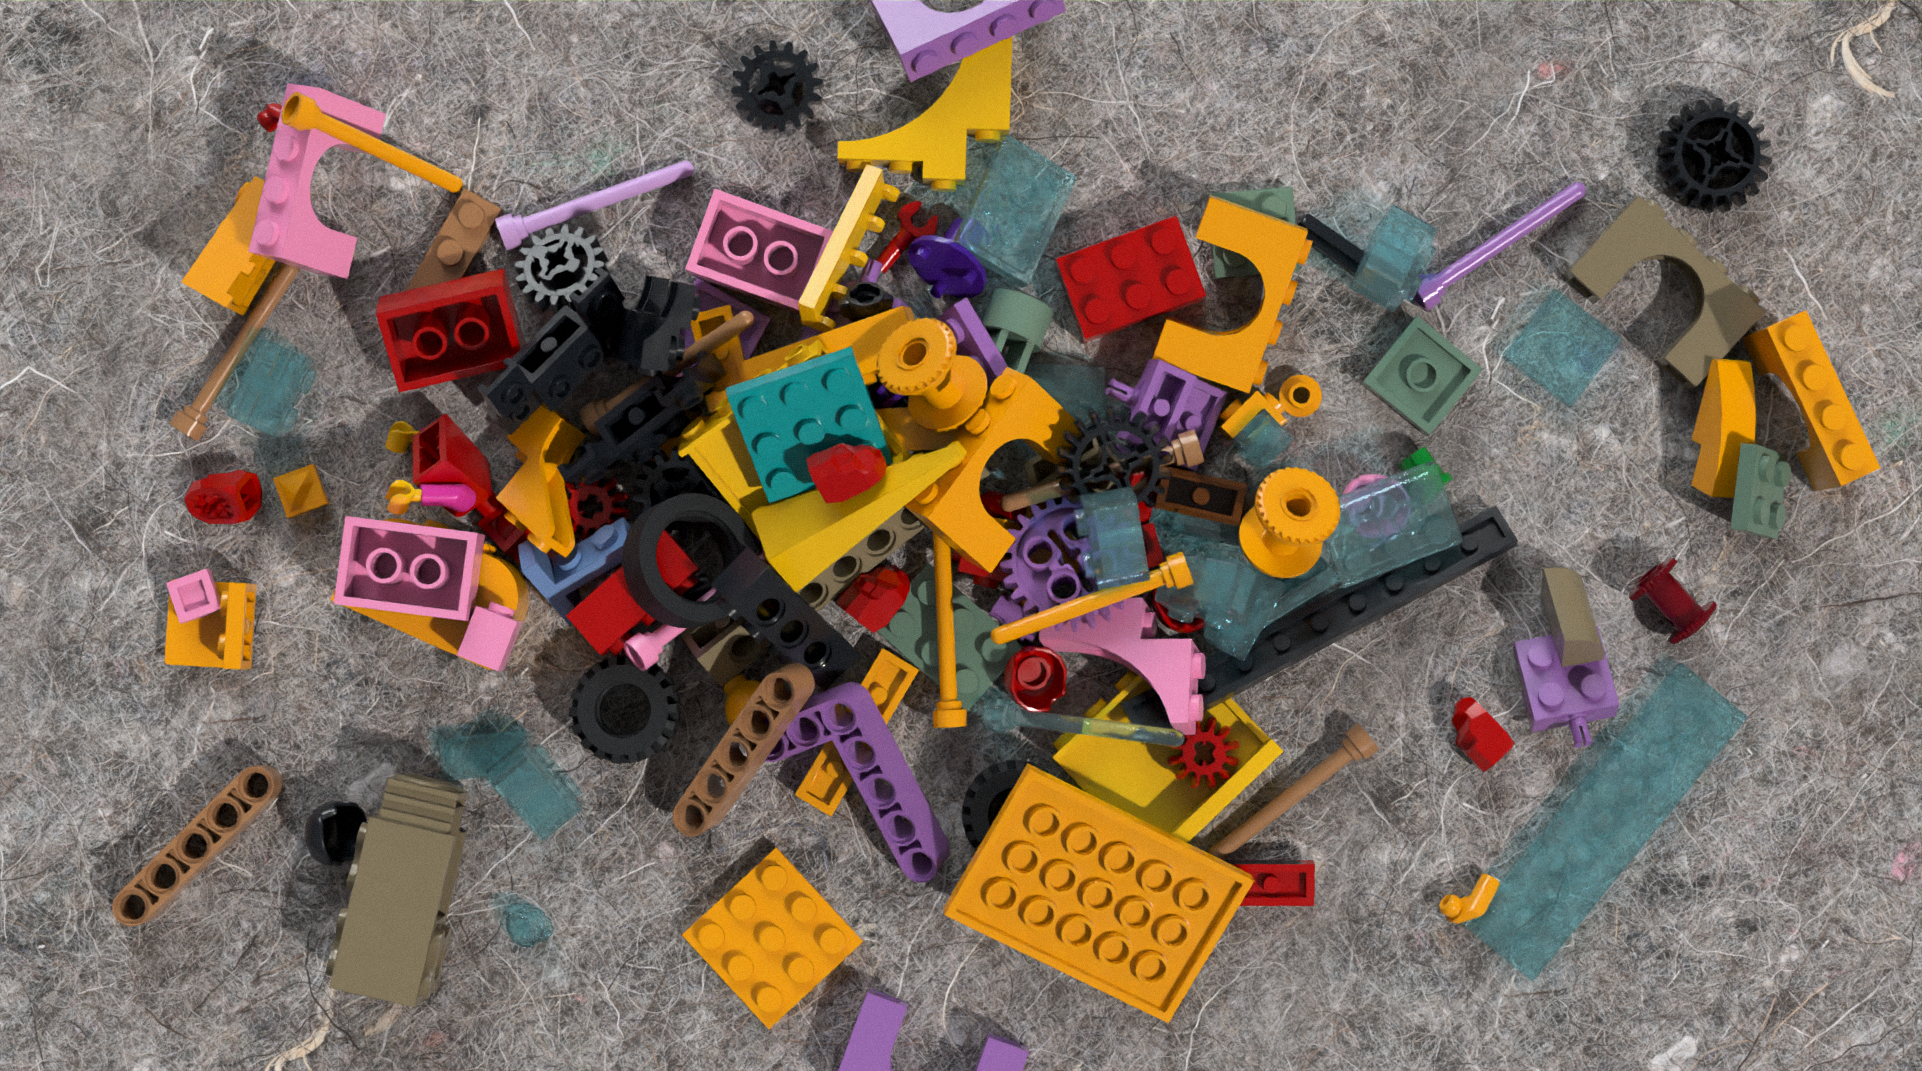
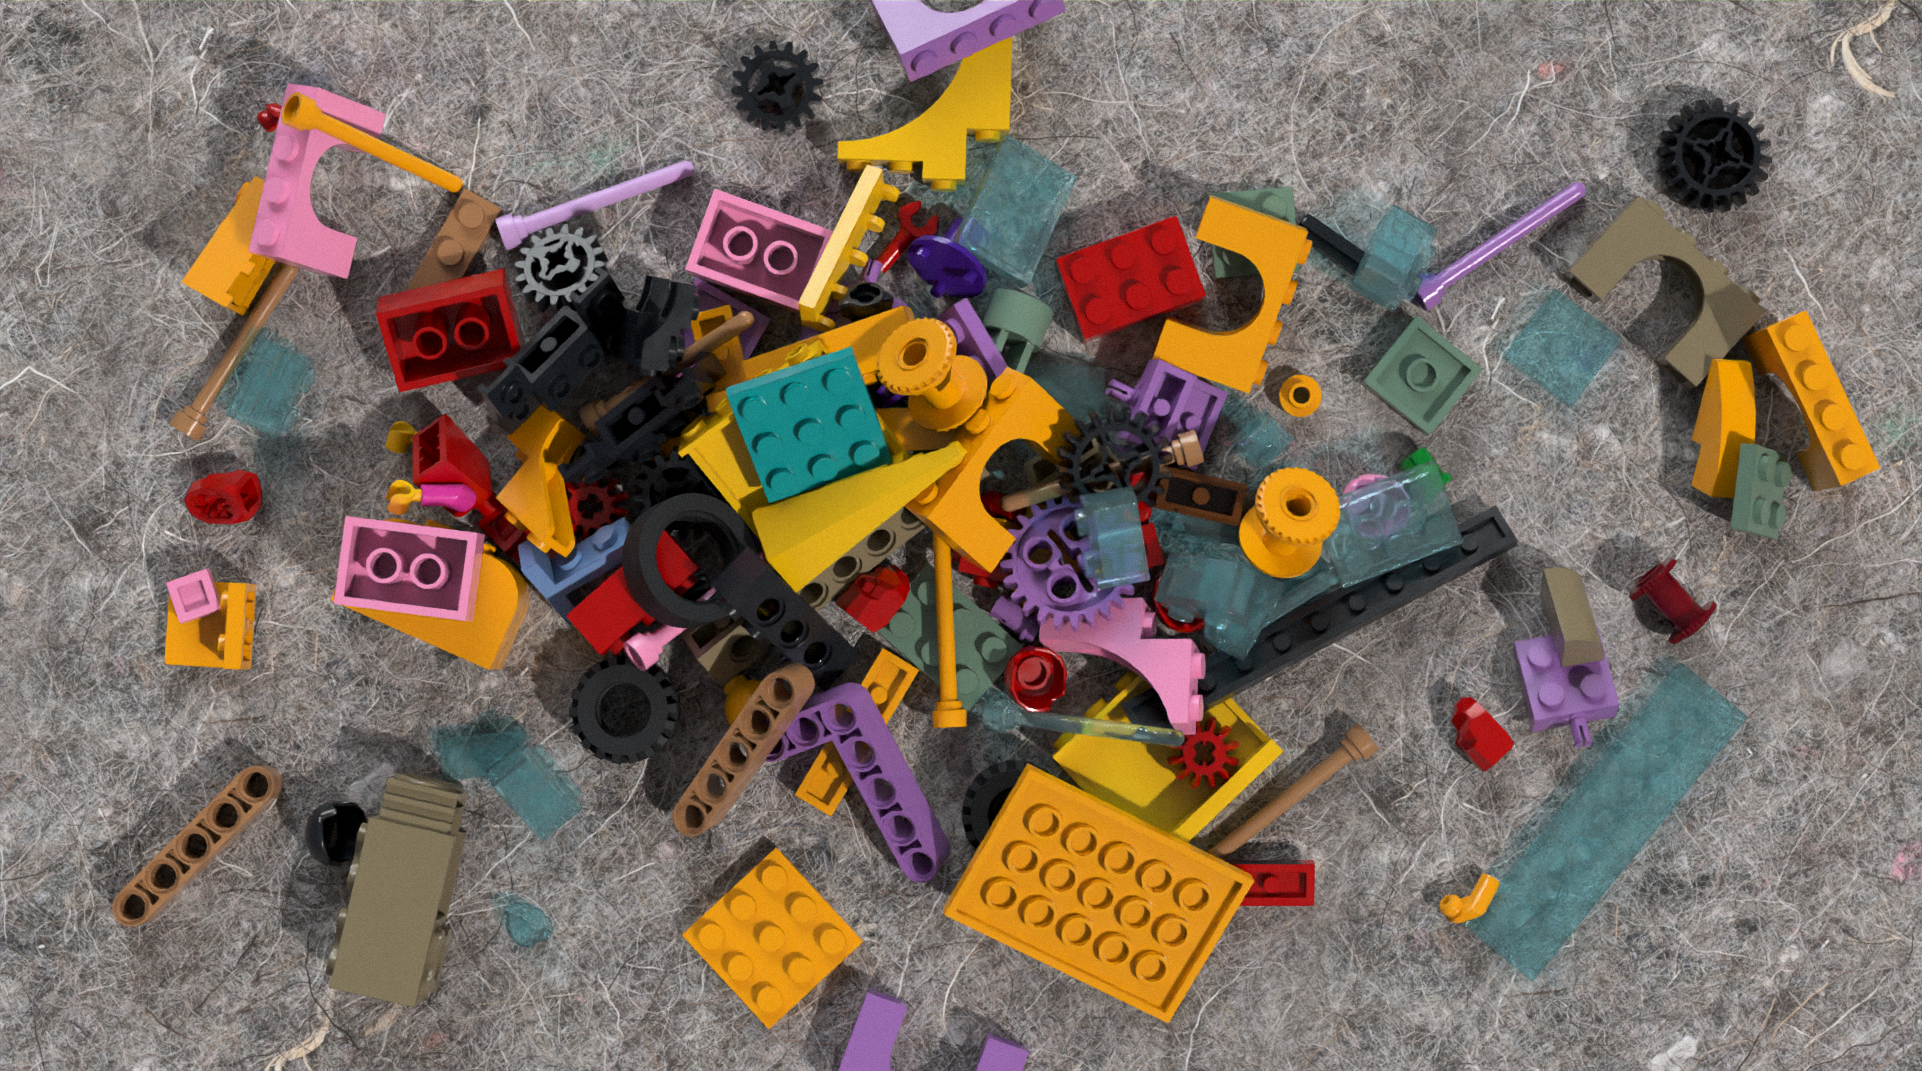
(301, 491): light orange tile -> none
(490, 636): bright pink brick -> none
(846, 470): red rock -> none
(1171, 573): light orange piece -> none
(1239, 414): light orange bracket -> none

